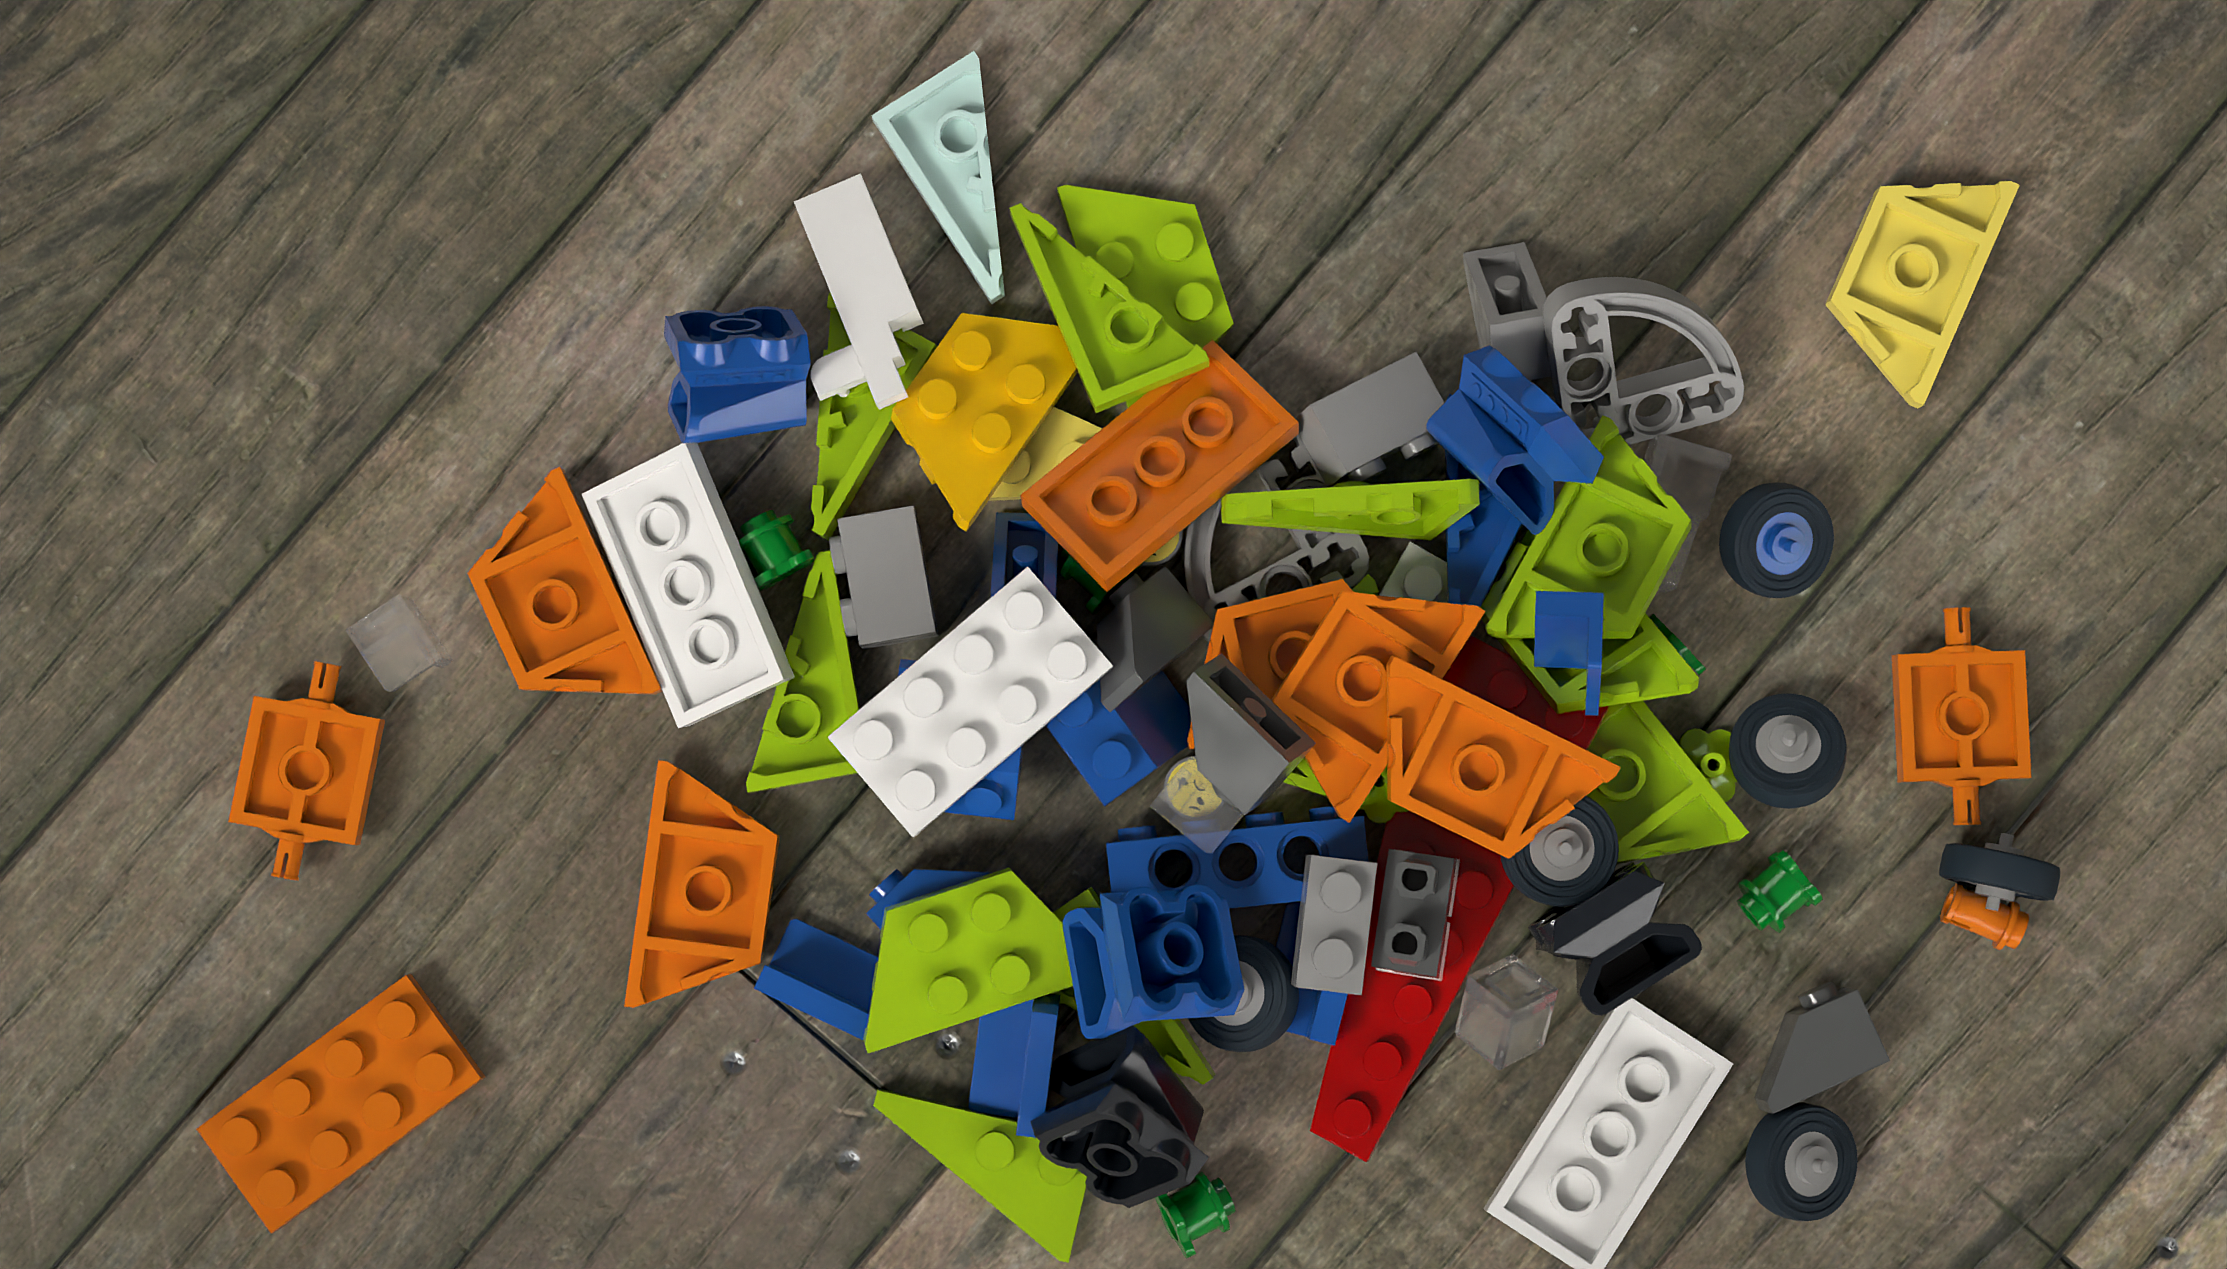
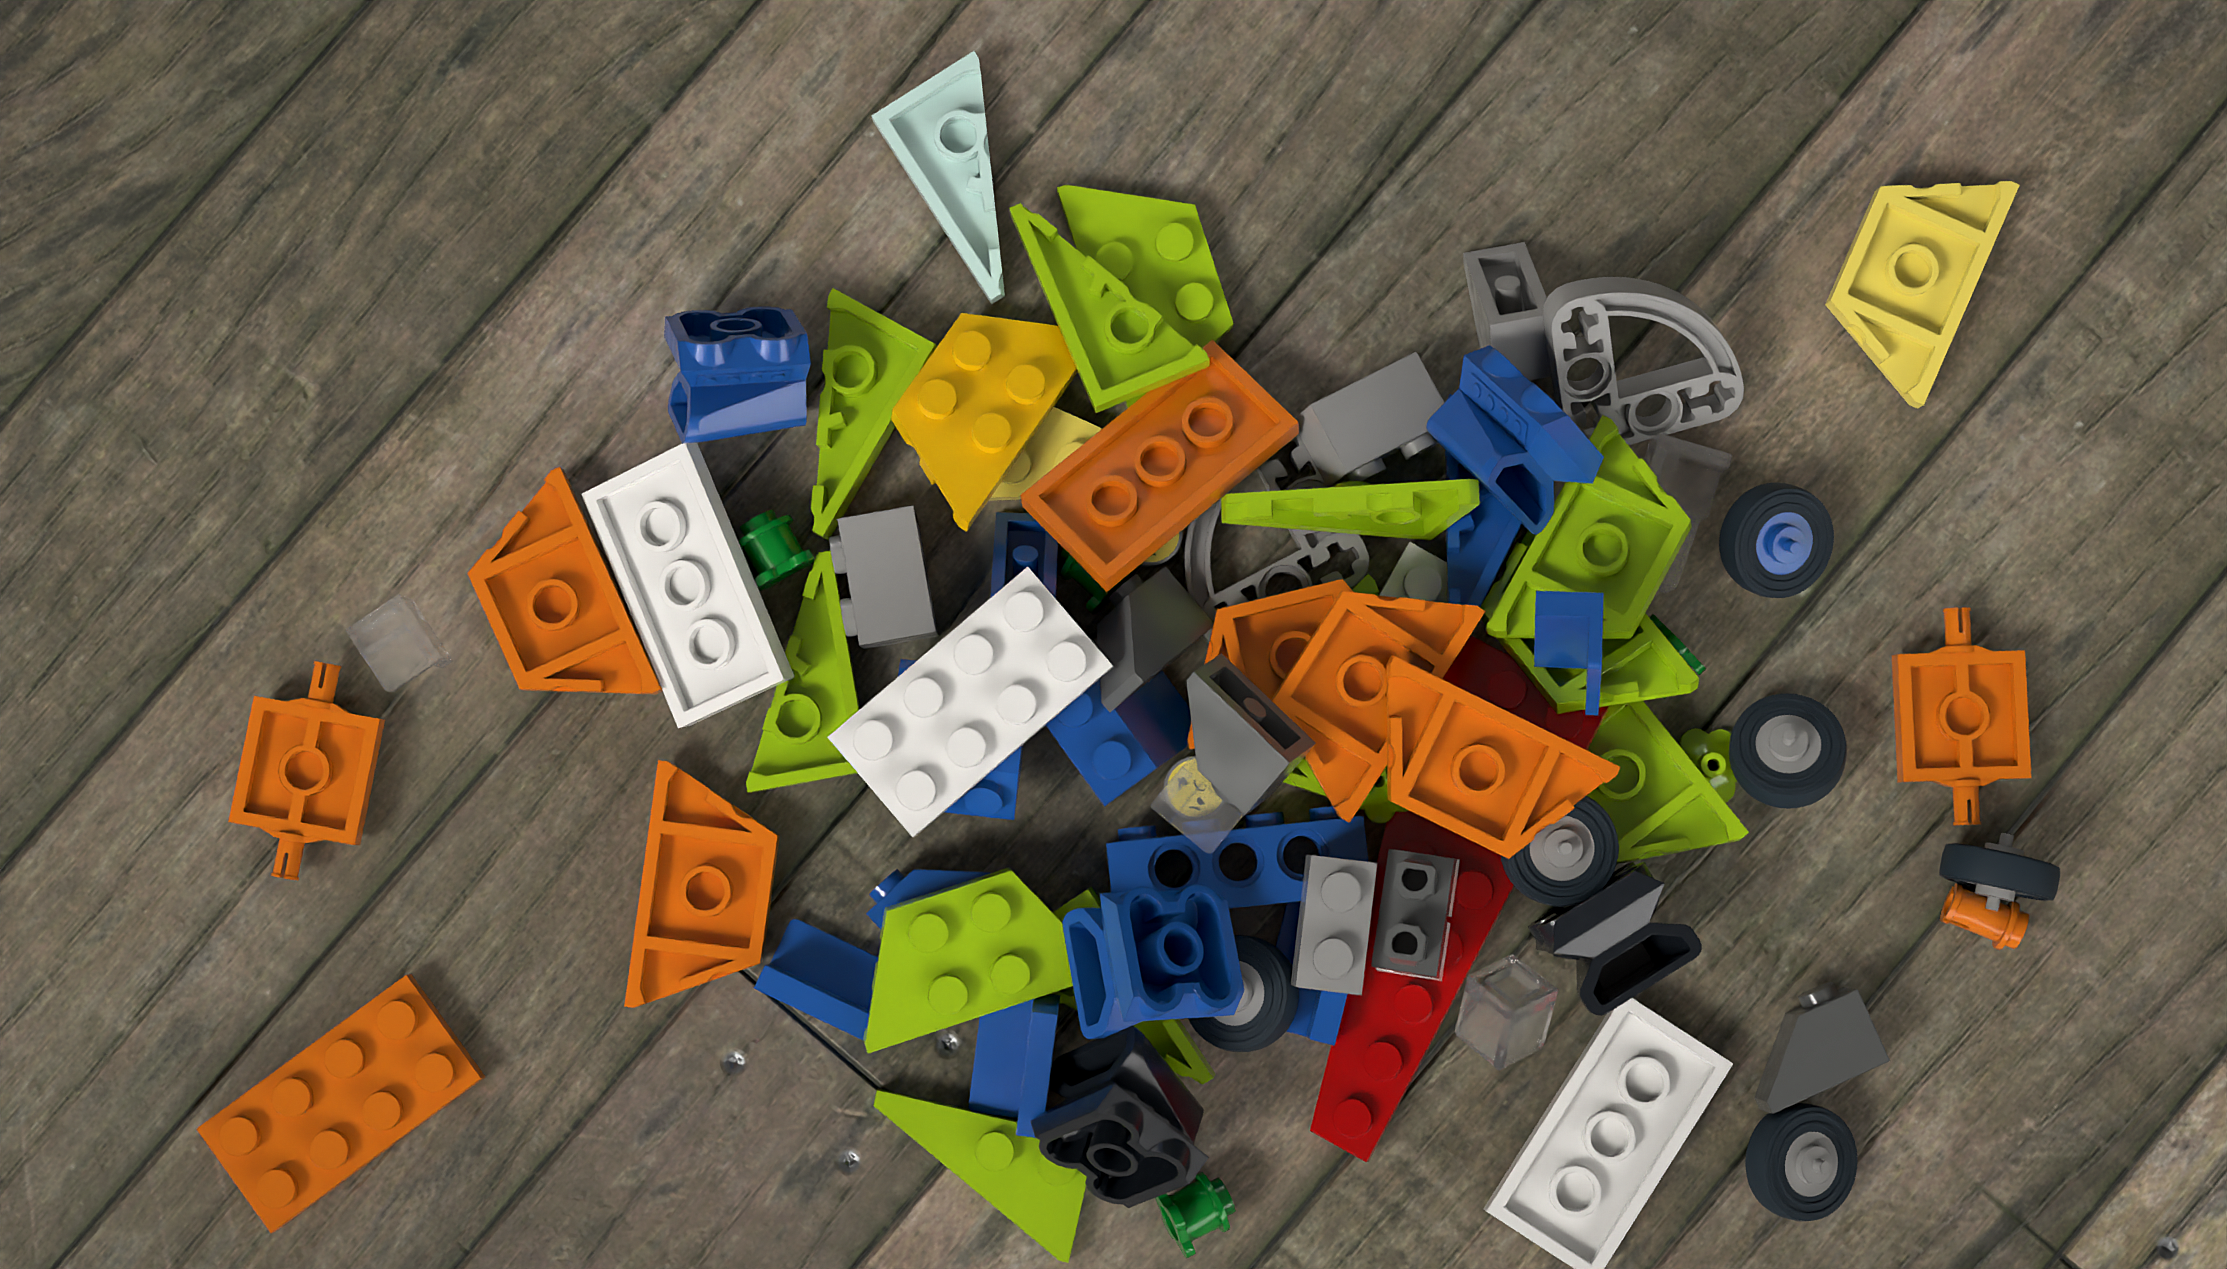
(865, 289): white piece -> none
(1776, 893): green brick -> none

